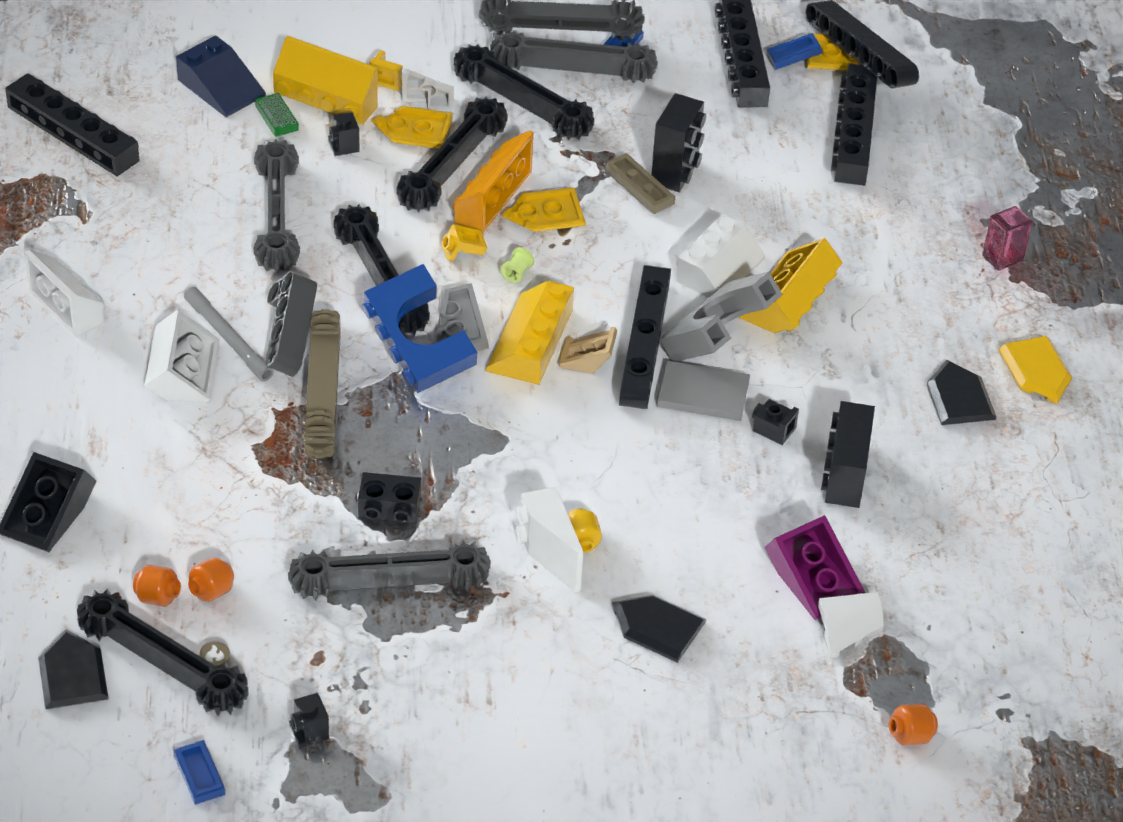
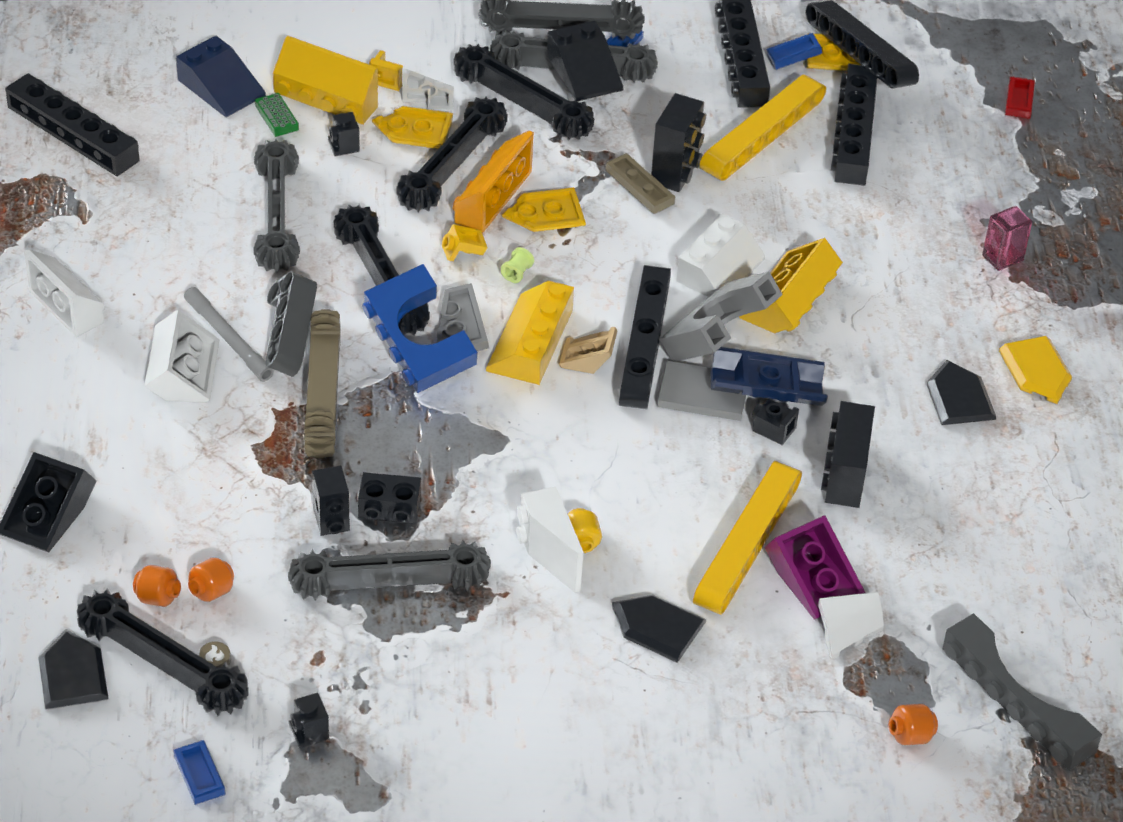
(331, 500): none -> black brick
(583, 60): none -> black slope
(747, 538): none -> yellow beam
(762, 127): none -> yellow beam
(768, 376): none -> dark blue piece
(1020, 97): none -> red tile
(1062, 732): none -> dark grey arch

